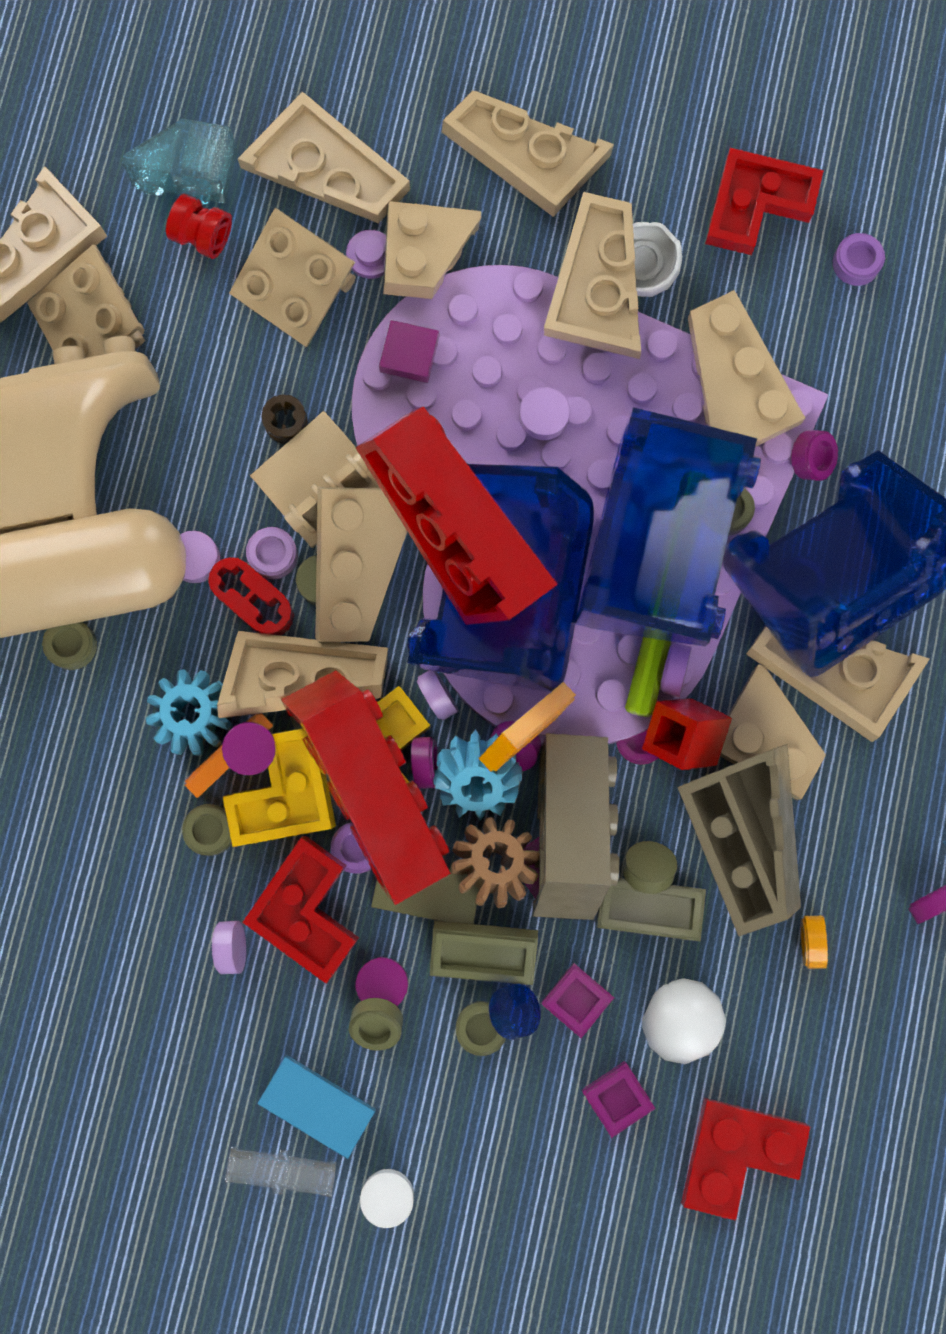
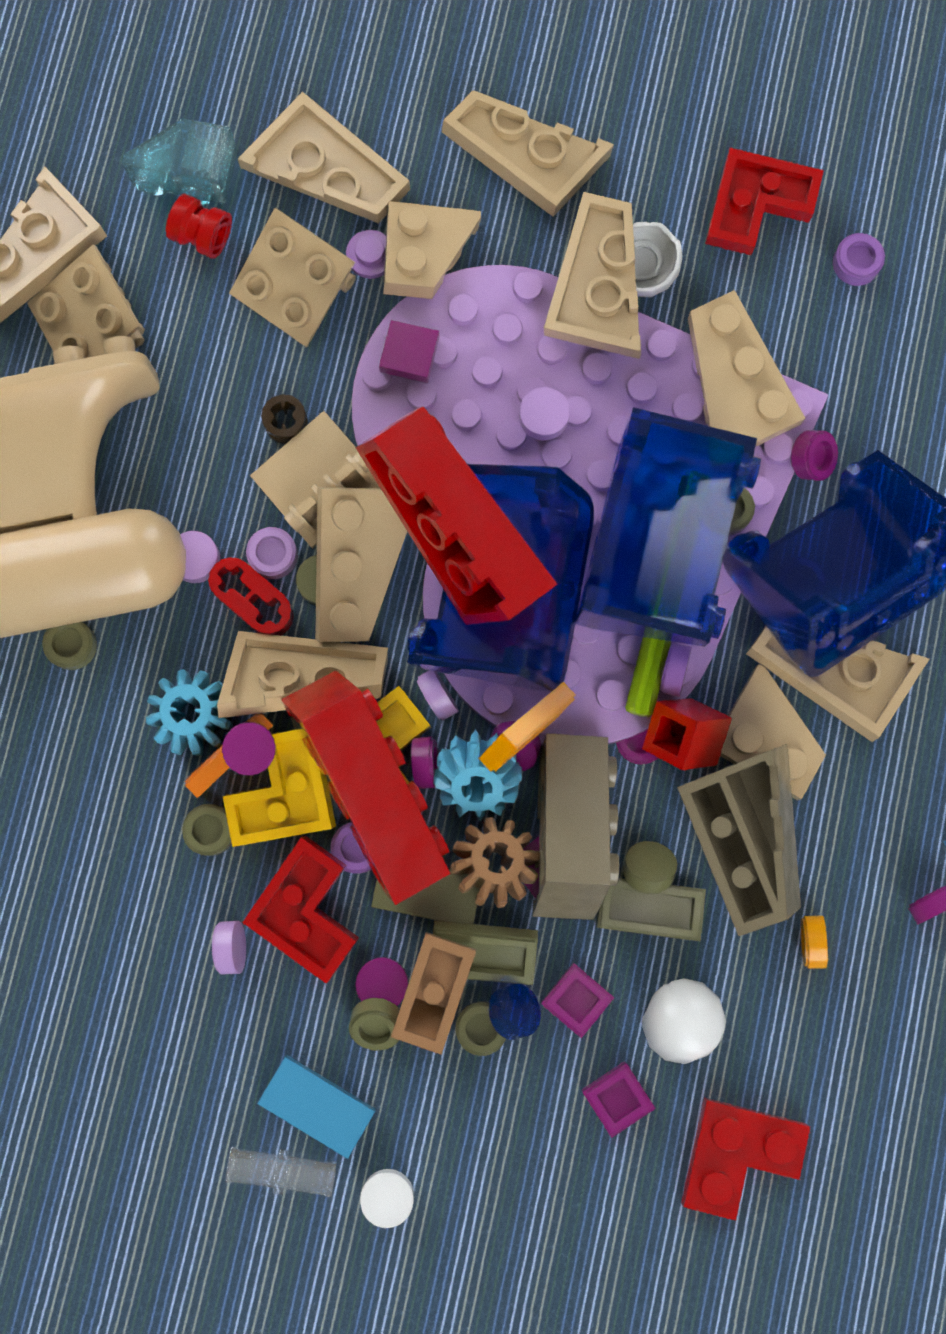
(433, 993): none -> medium nougat slope

